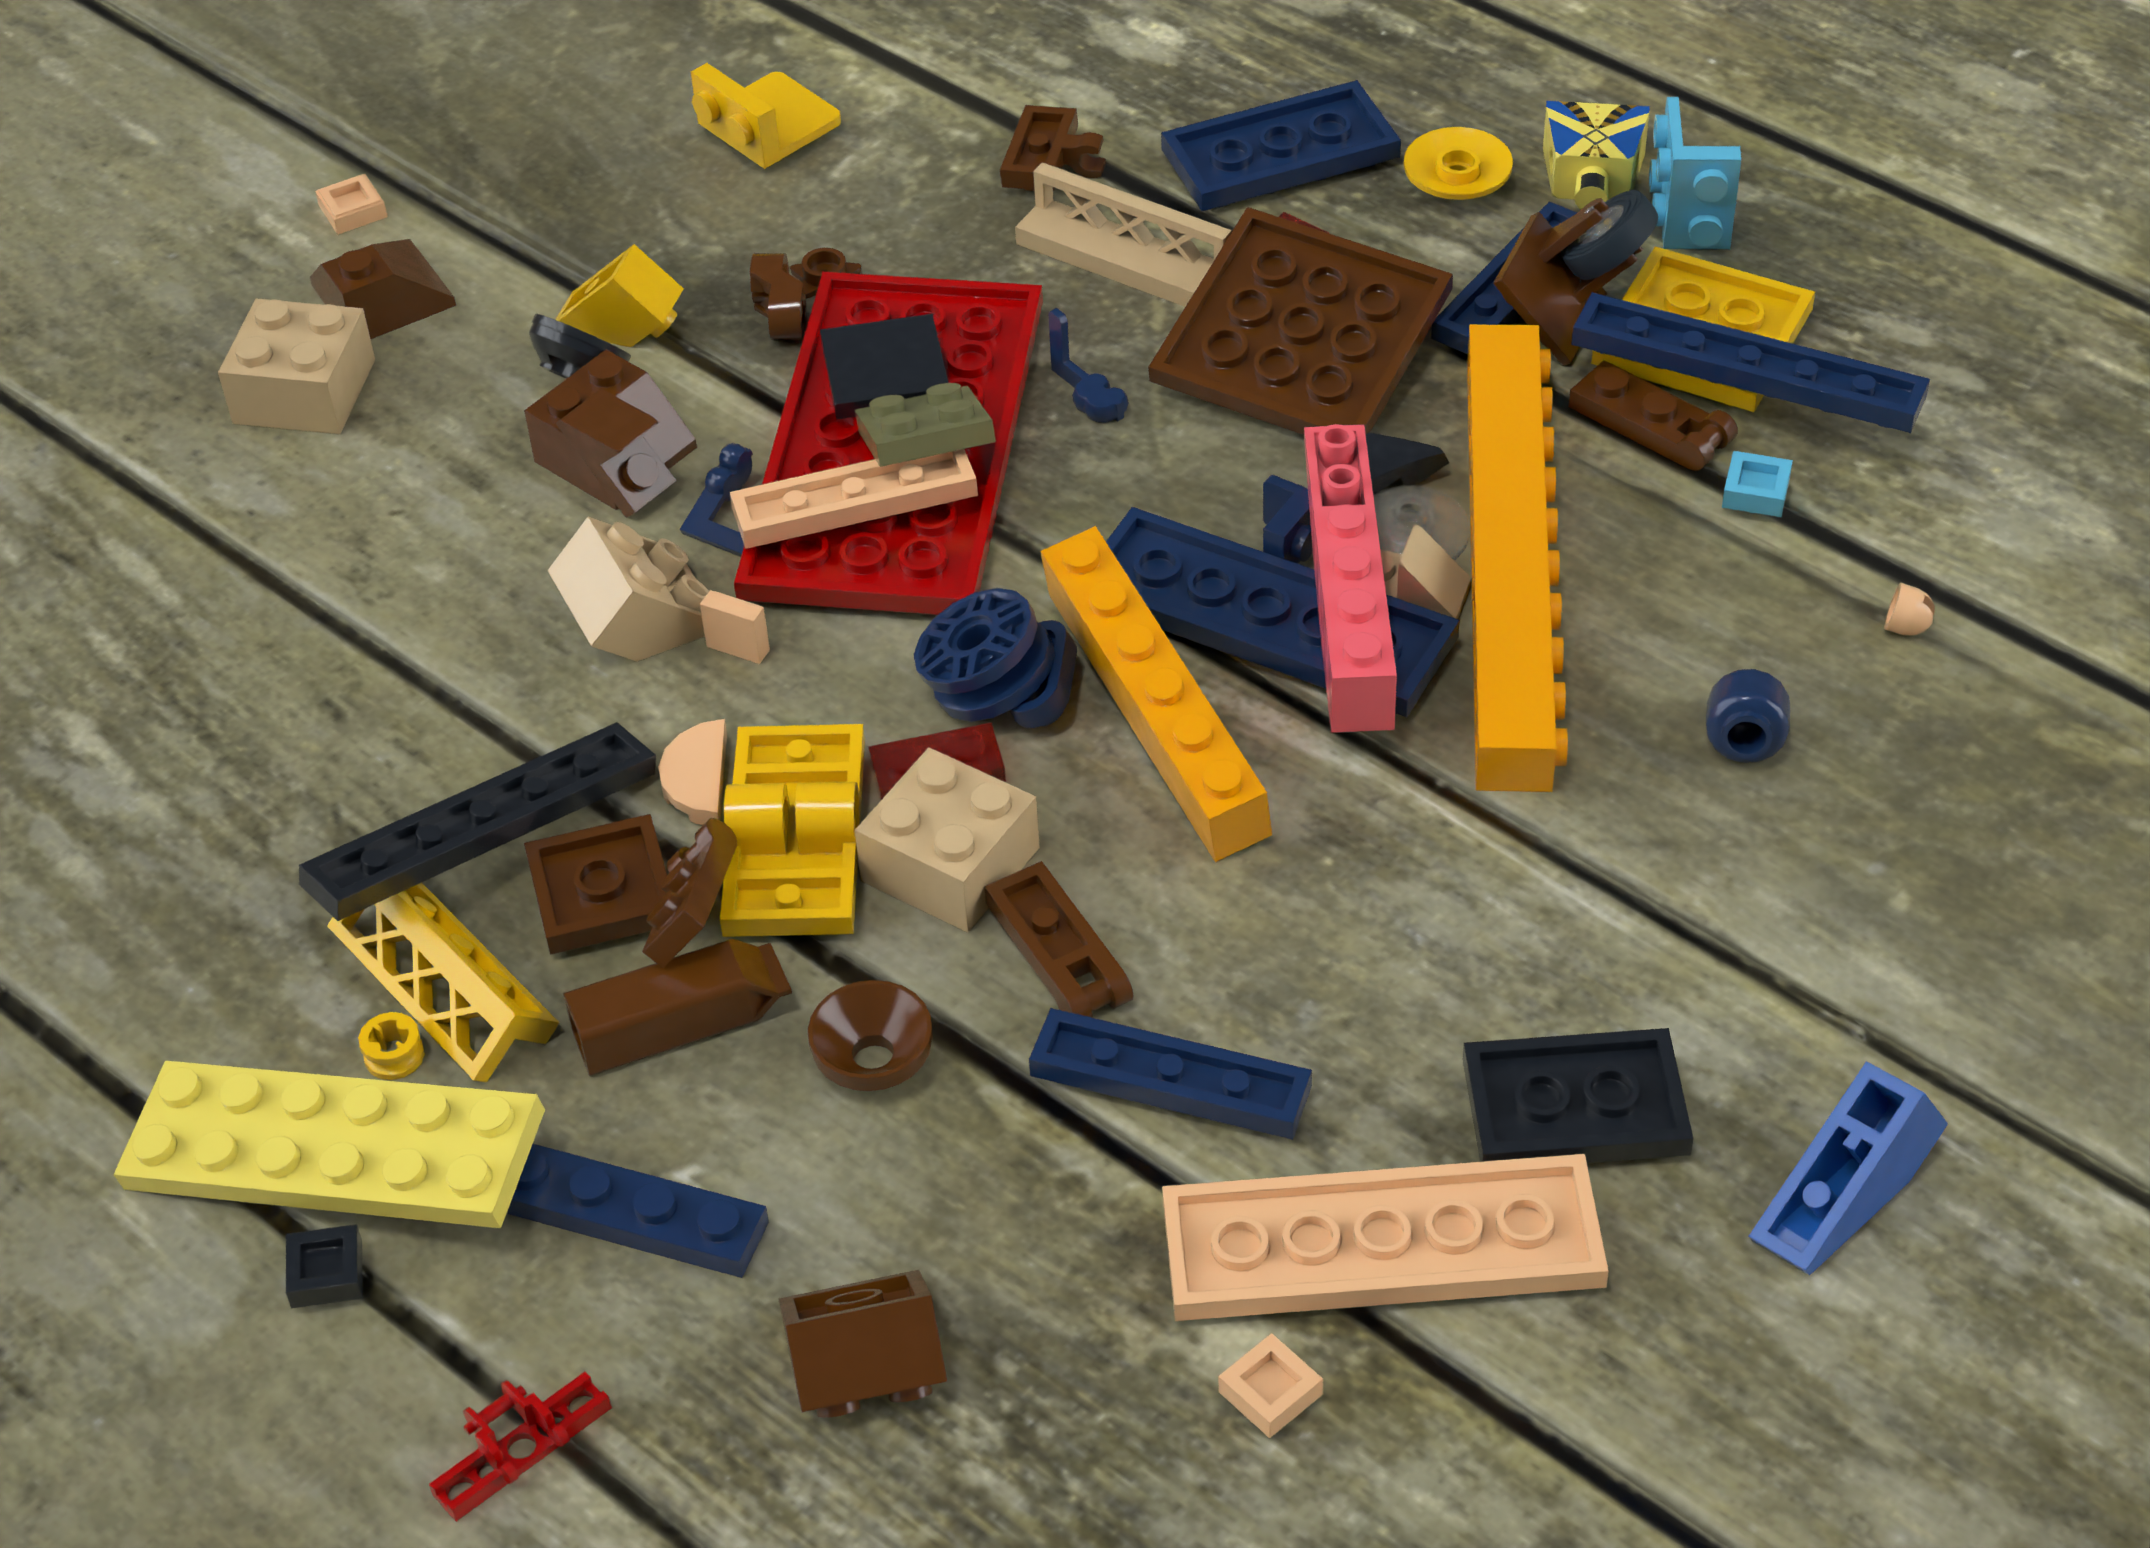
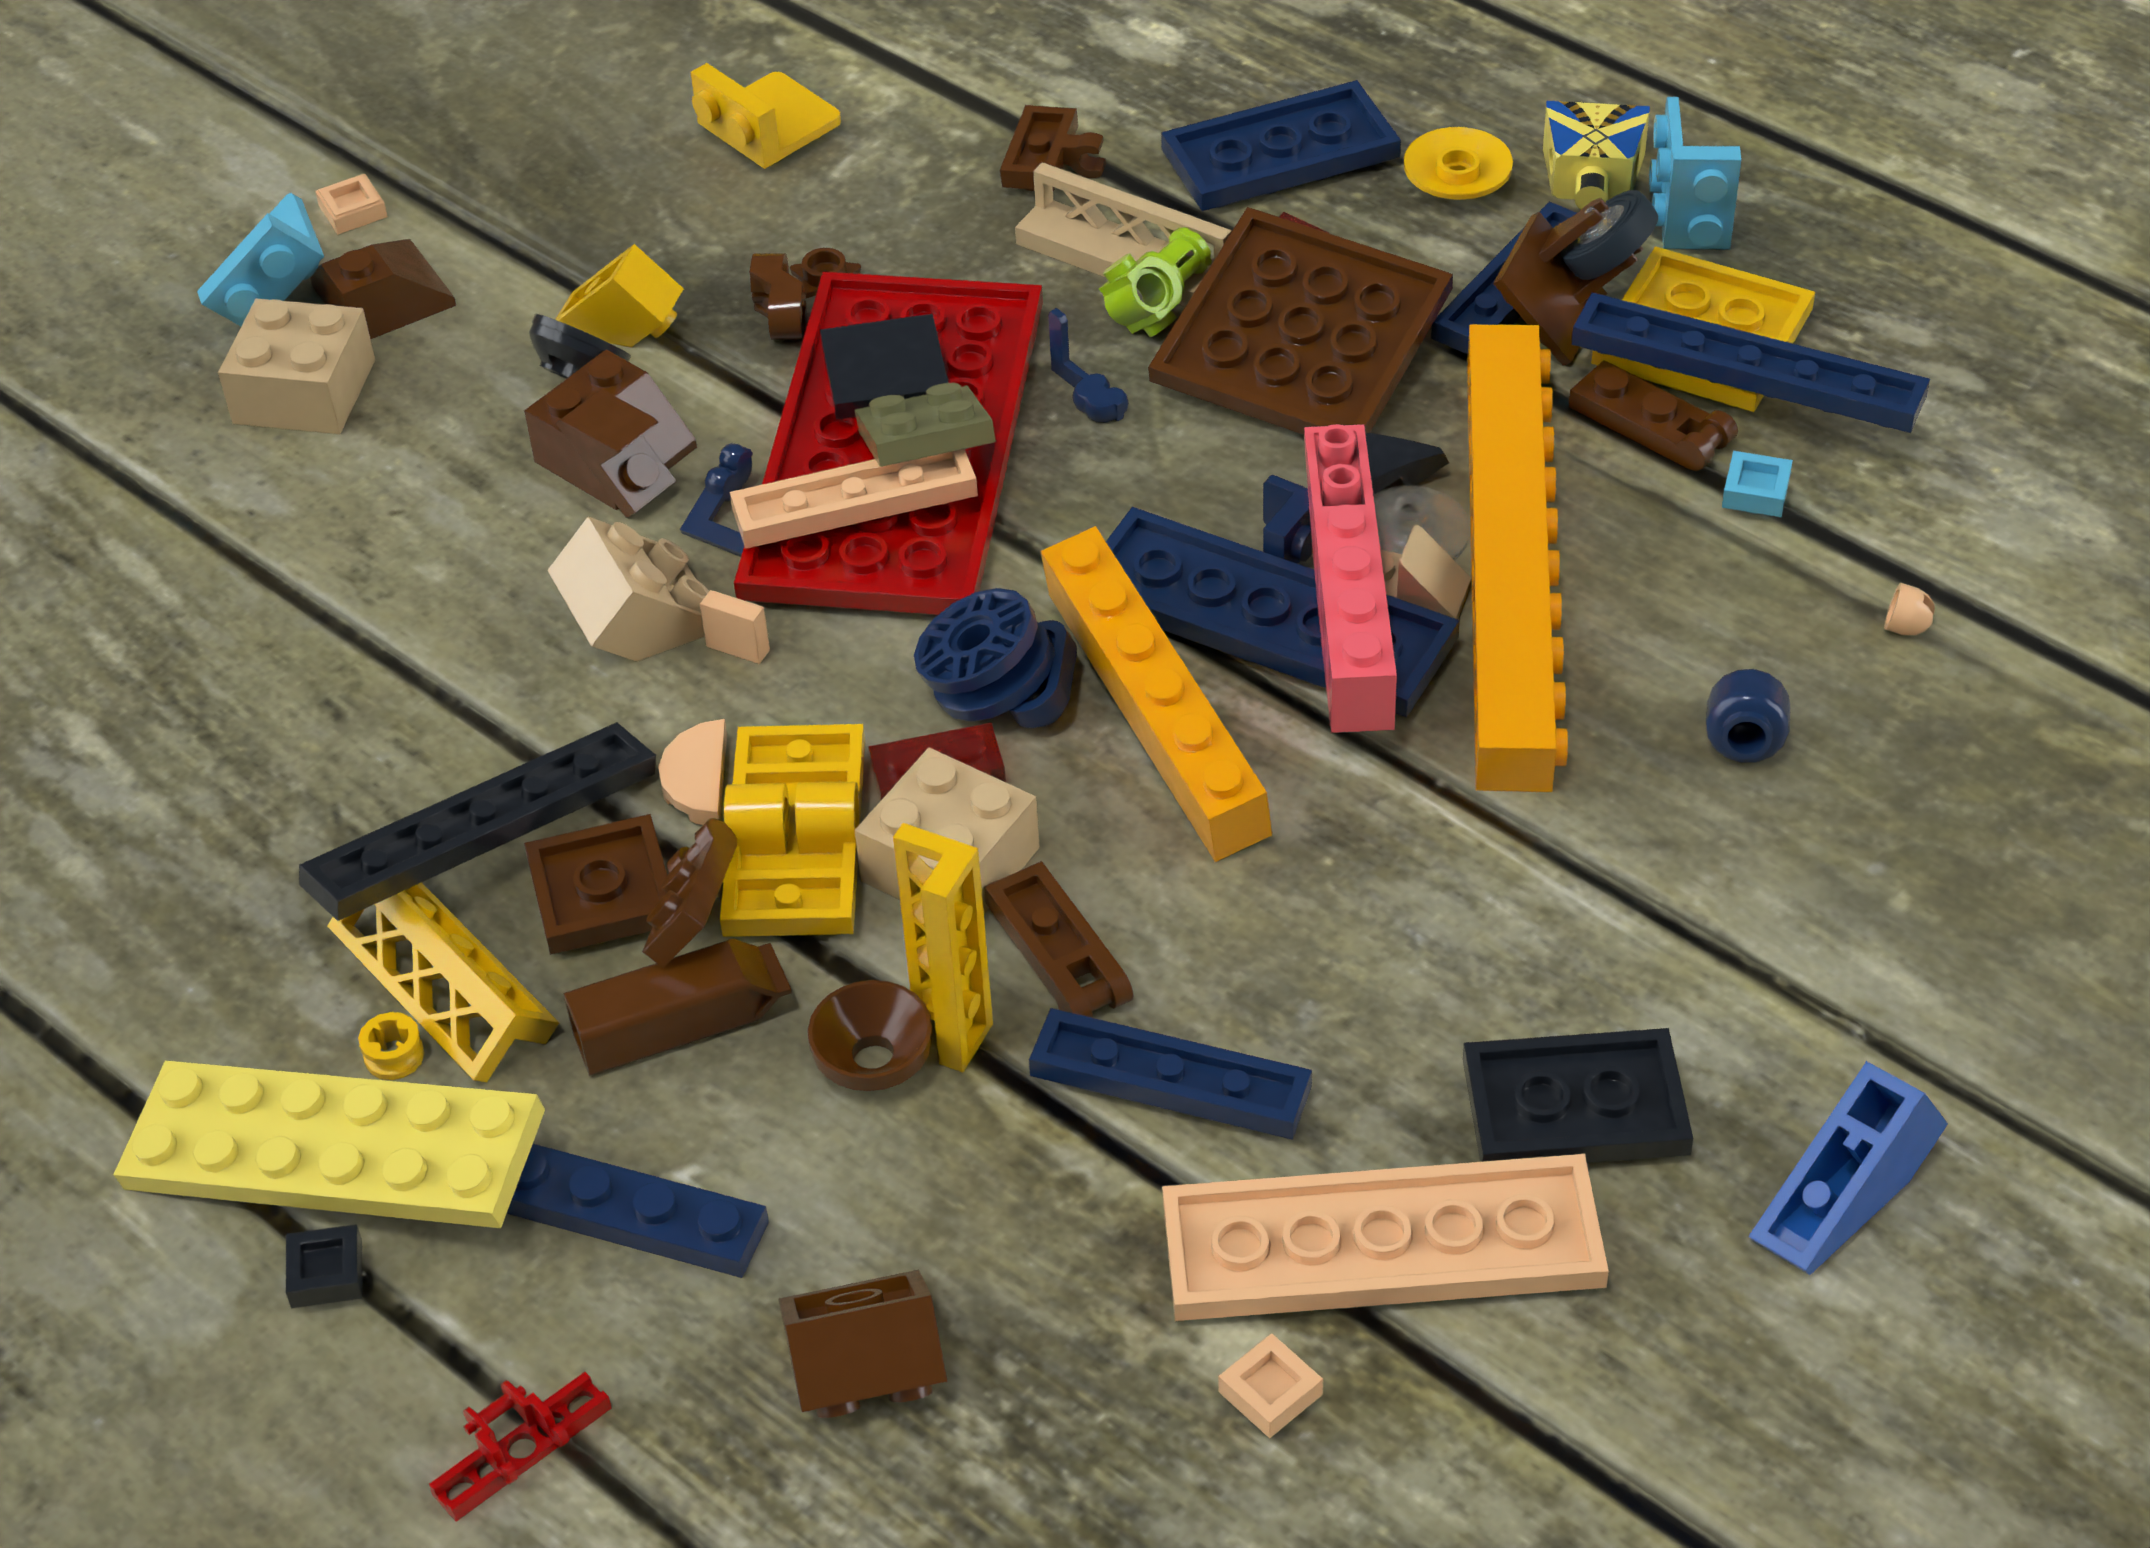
(266, 263): none -> medium azure bracket
(945, 939): none -> yellow fence
(1159, 280): none -> lime connector

